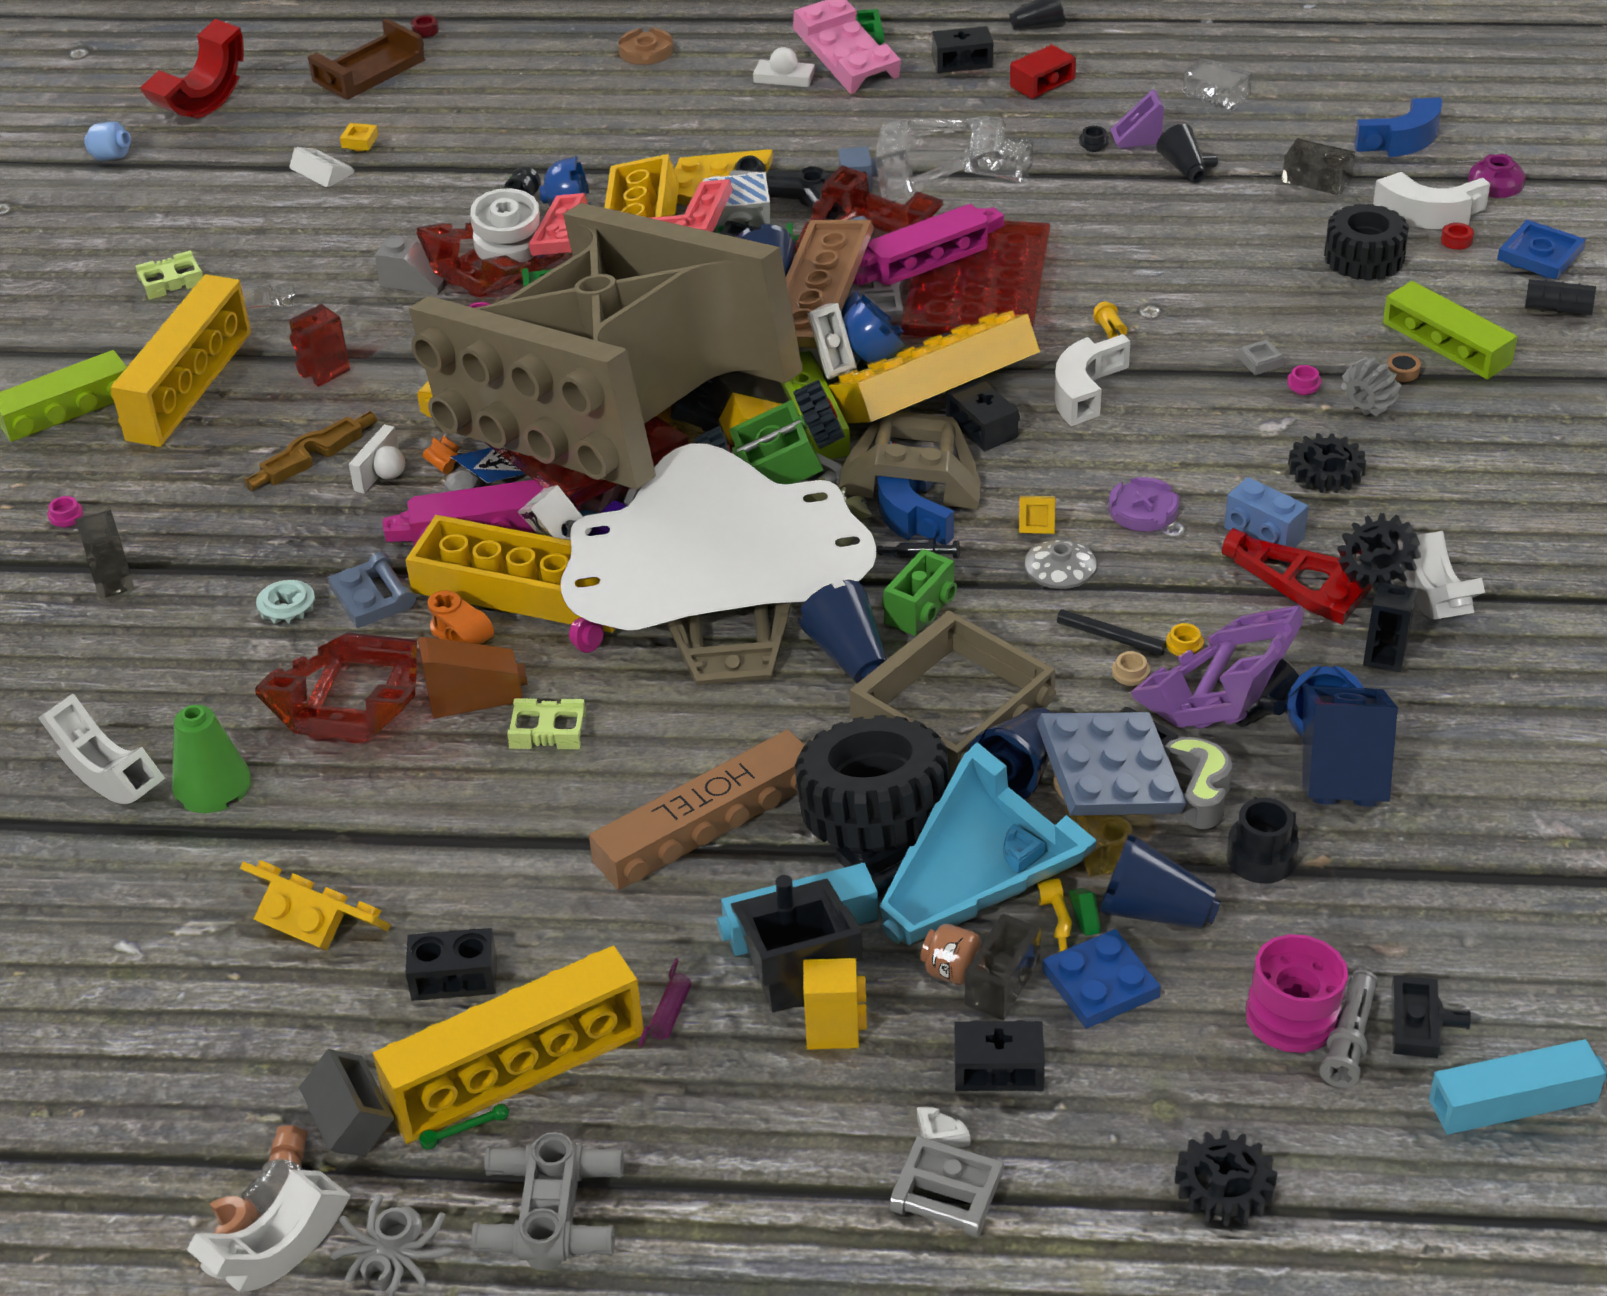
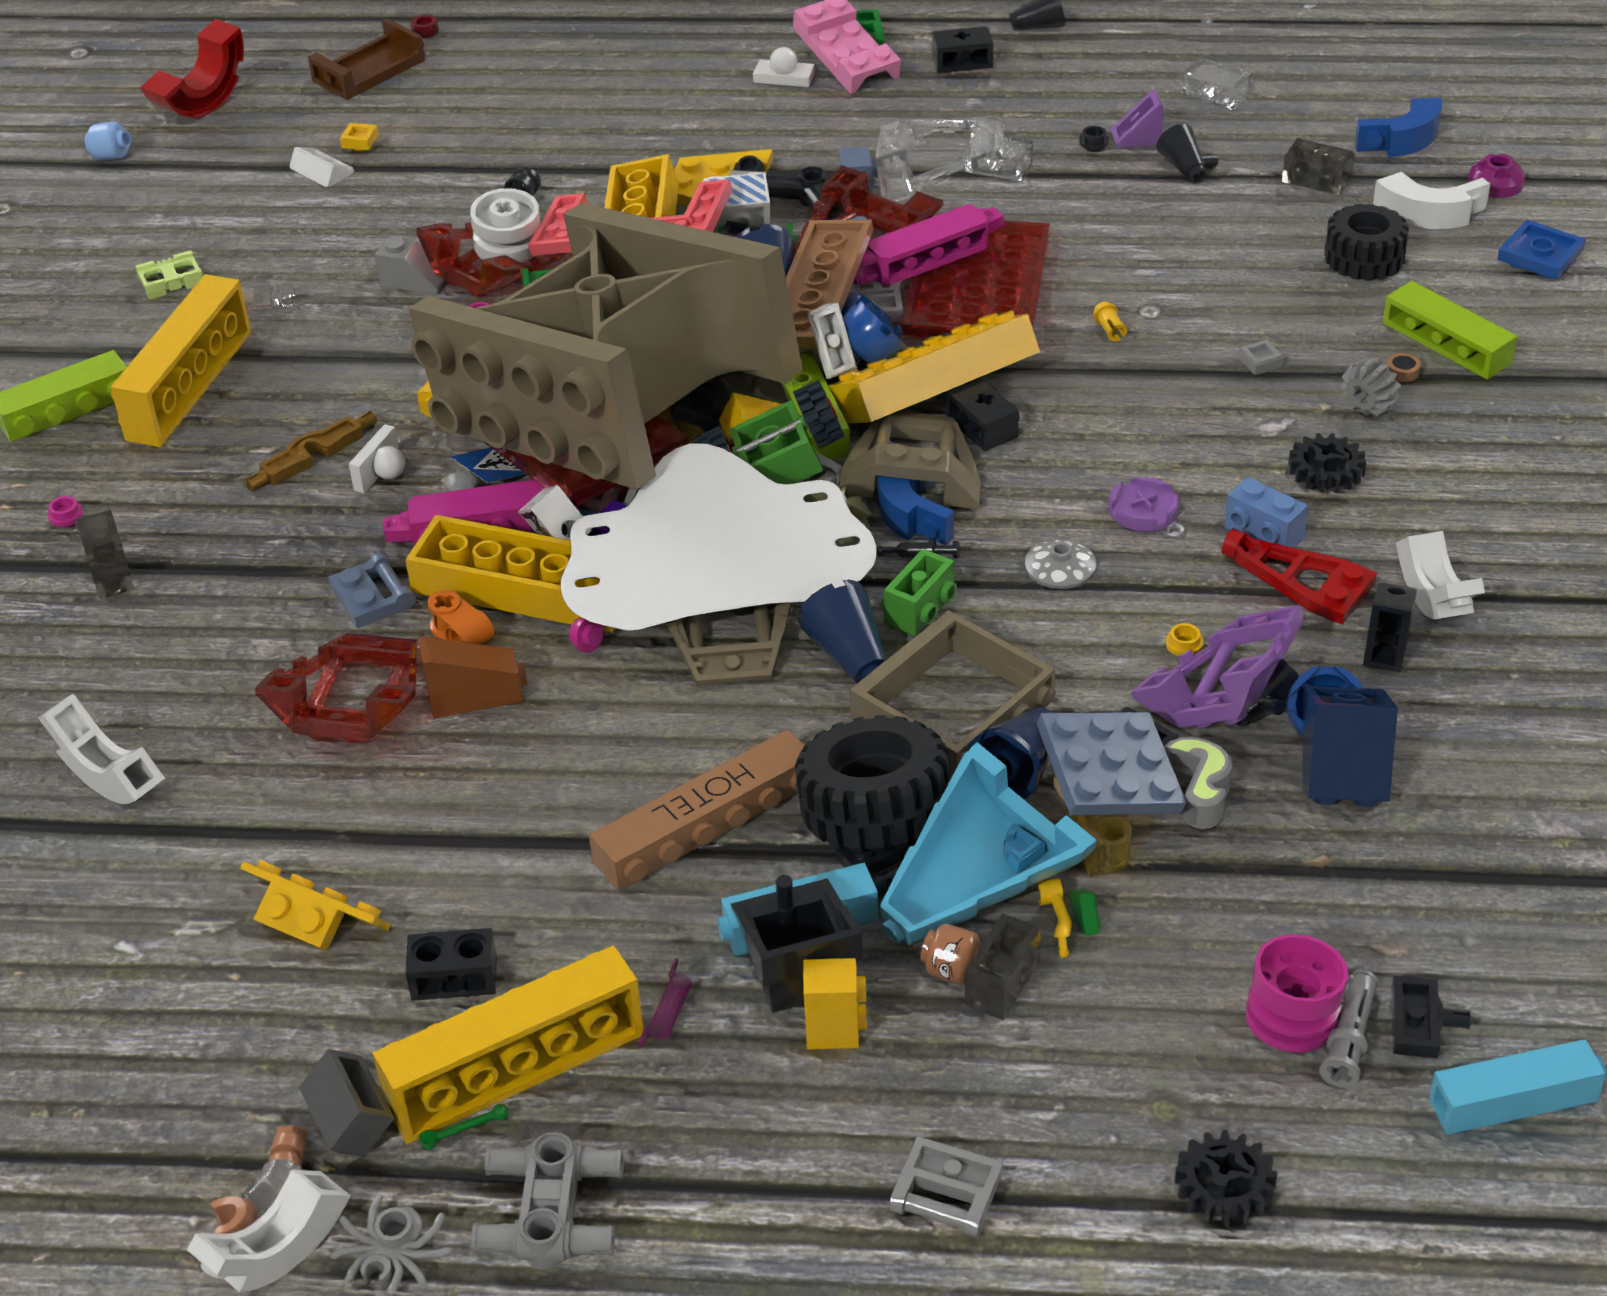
(206, 762): bright green cone -> none
(288, 591): light aqua gear -> none
(319, 345): clear red brick -> none
(440, 454): orange plate -> none
(545, 731): yellowish green piece -> none
(564, 178): blue cylinder -> none
(645, 47): medium nougat tile -> none
(942, 1128): white tile -> none
(999, 1055): black brick -> none
(1037, 514): yellow tile -> none
(1042, 71): red brick -> none
(1078, 366): white arch -> none
(1101, 978): blue plate -> none
(1111, 632): black bar -> none
(1130, 668): tan plate -> none
(1157, 889): dark blue cone -> none
(1263, 841): black piece -> none
(1304, 380): dark pink plate -> none
(1379, 551): black gear -> none
(1457, 236): red tile -> none
(1560, 297): black axle -> none

